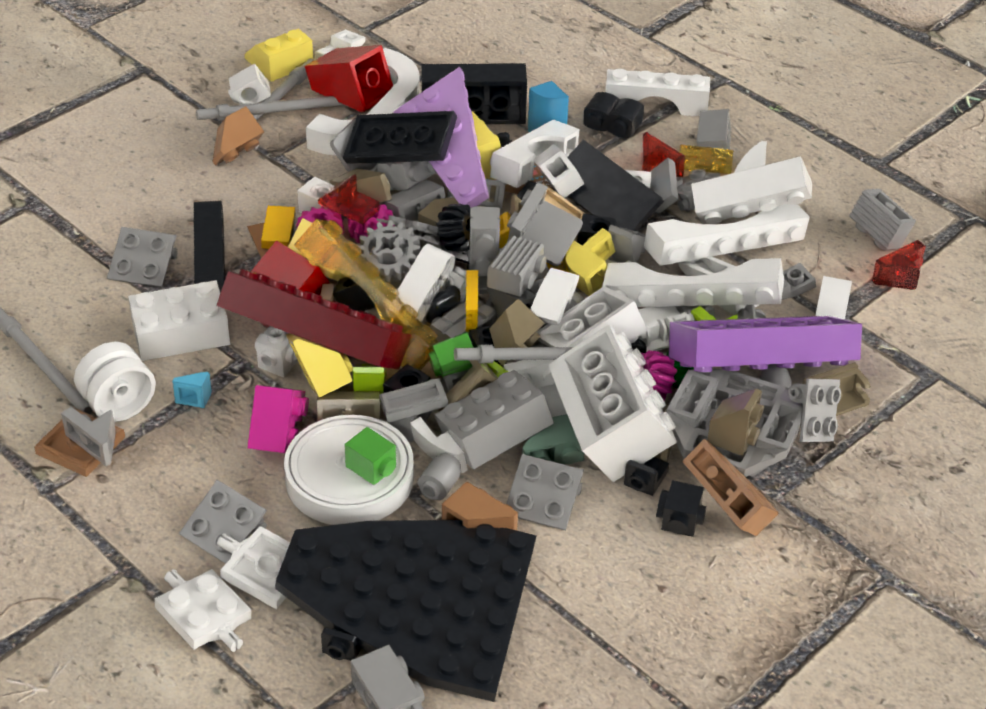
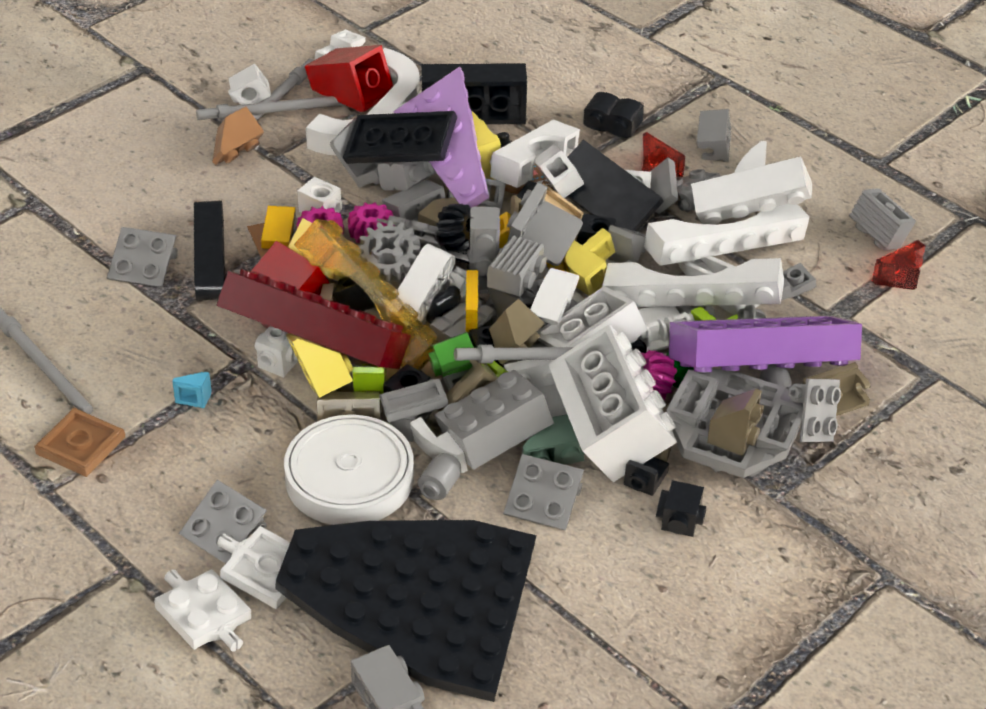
(94, 436): light grey slope -> none
(114, 380): white wheel -> none
(178, 320): white brick -> none
(275, 417): dark pink brick -> none
(281, 54): light yellow slope -> none
(339, 645): black bracket -> none
(349, 202): clear red slope -> none
(369, 183): dark tan slope -> none
(370, 456): bright green brick -> none
(477, 507): medium nougat slope -> none
(546, 104): dark azure brick -> none
(687, 92): white arch -> none
(707, 158): clear yellow plate -> none
(730, 488): medium nougat slope -> none
(833, 297): white slope -> none

